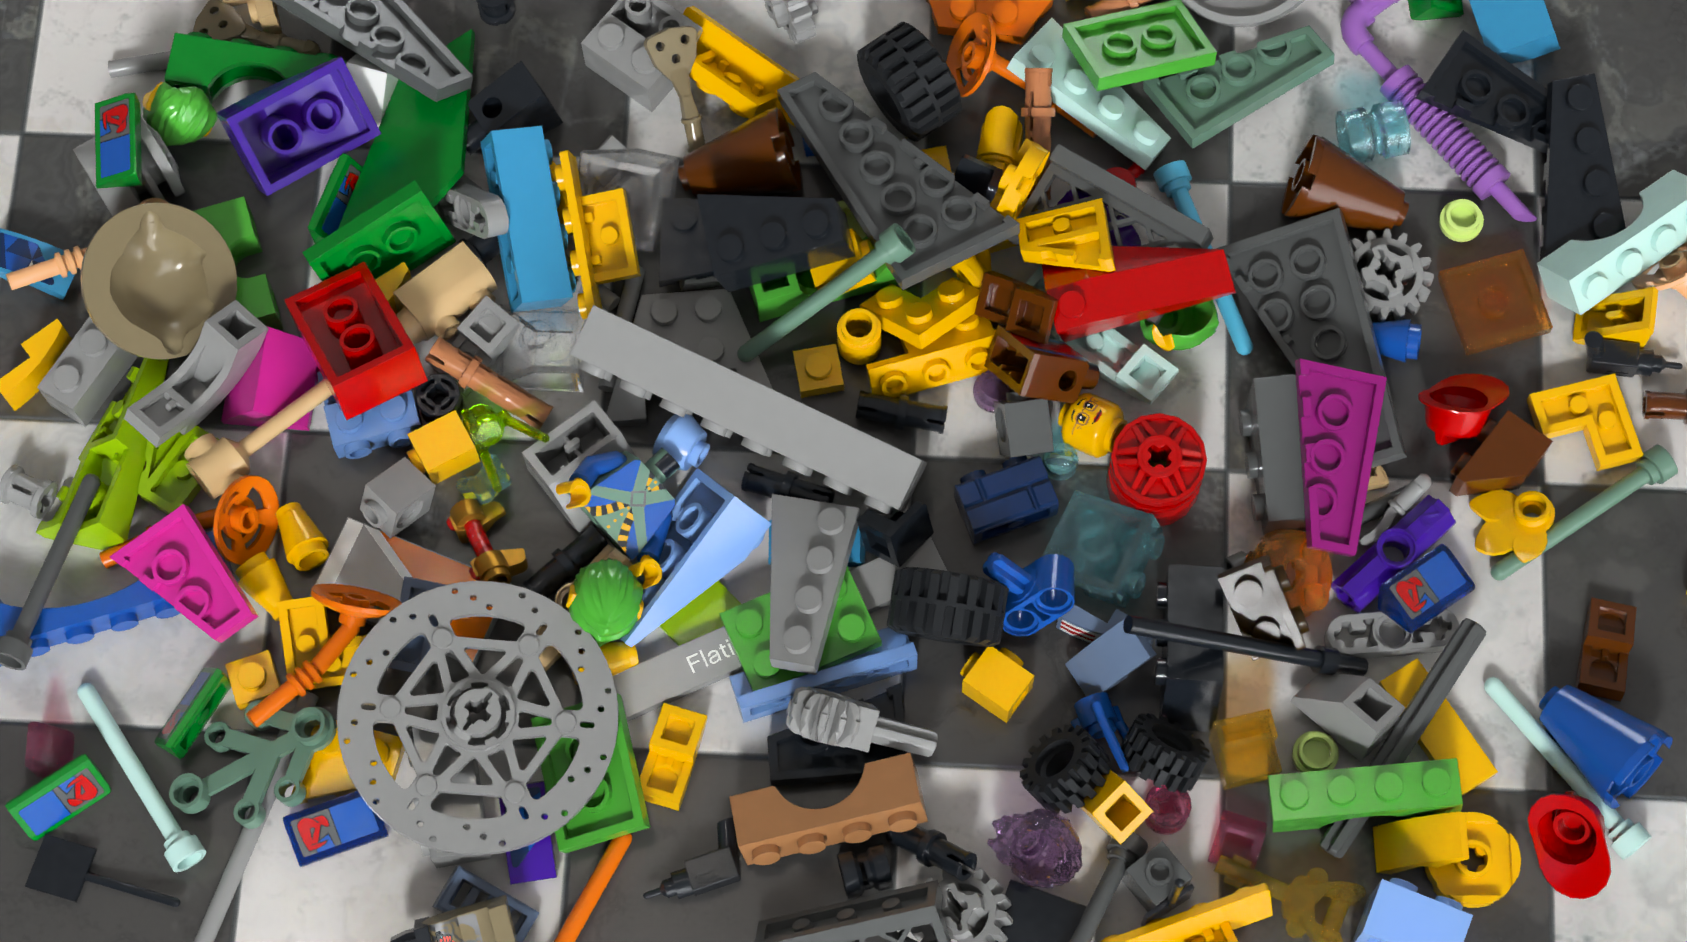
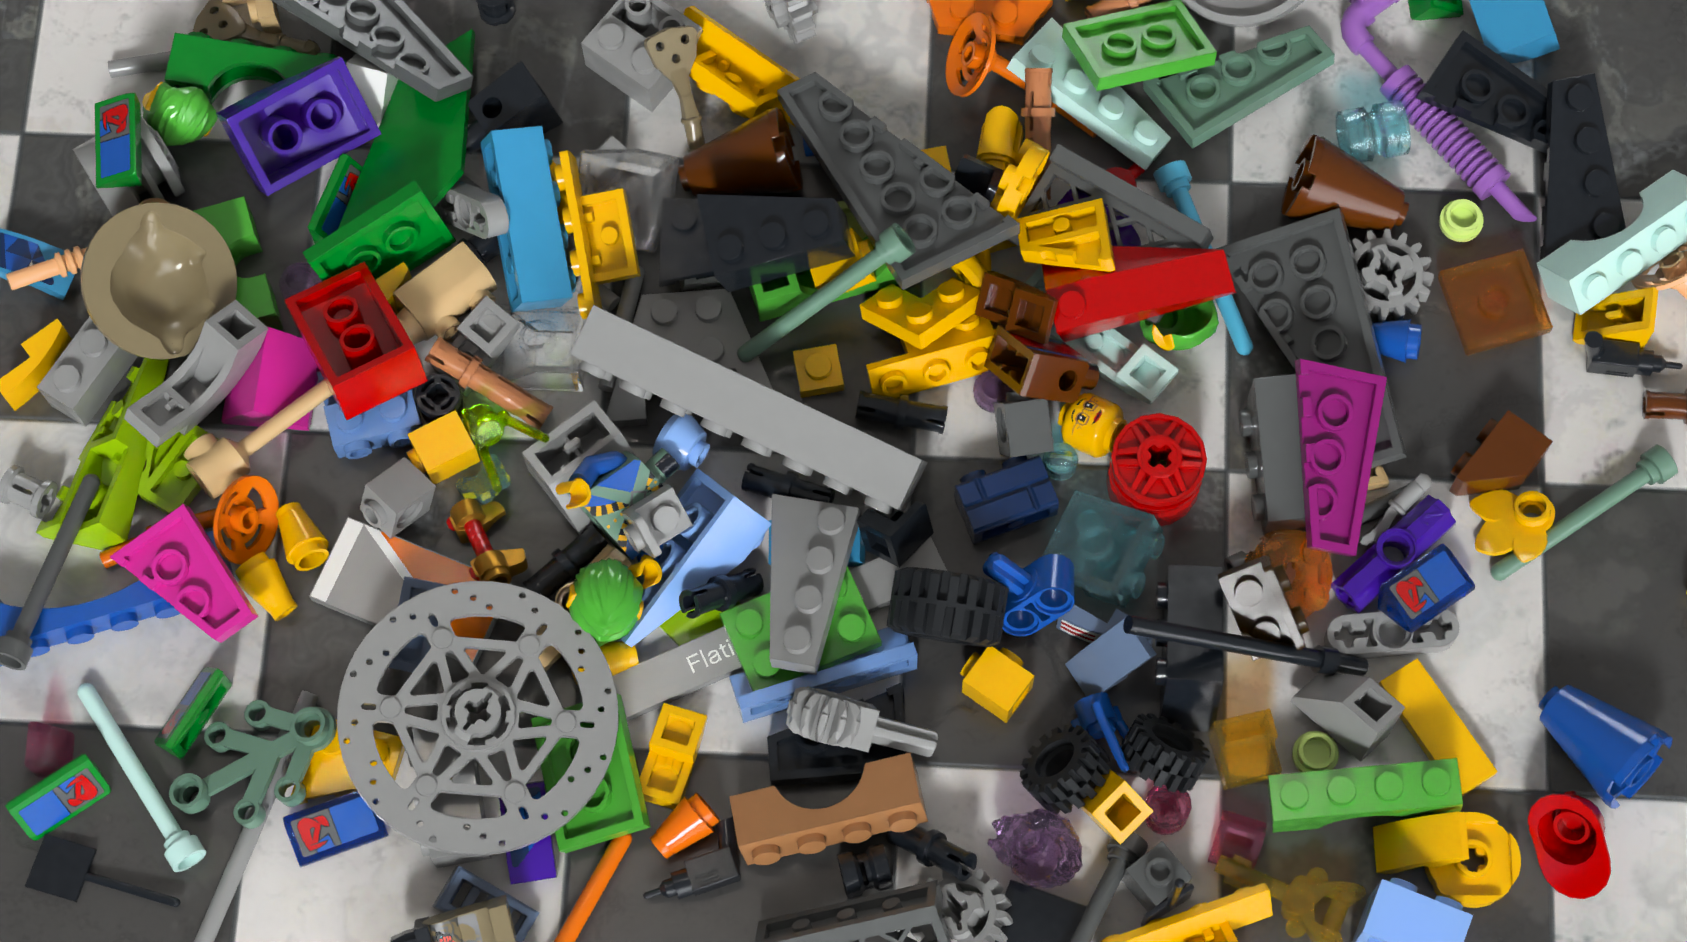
(252, 678): yellow plate -> none
(297, 278): none -> clear purple plate
(304, 634): yellow plate -> none
(354, 606): orange dish -> none
(655, 520): none -> light grey bracket
(685, 825): none -> orange cone
(721, 593): none -> black pin
(859, 336): yellow brick -> none
(909, 81): black tyre -> none
(1413, 721): dark grey axle -> none
(1461, 405): red piece -> none
(1597, 410): yellow plate -> none
(1606, 649): reddish brown slope -> none
(1624, 833): light aqua piece -> none

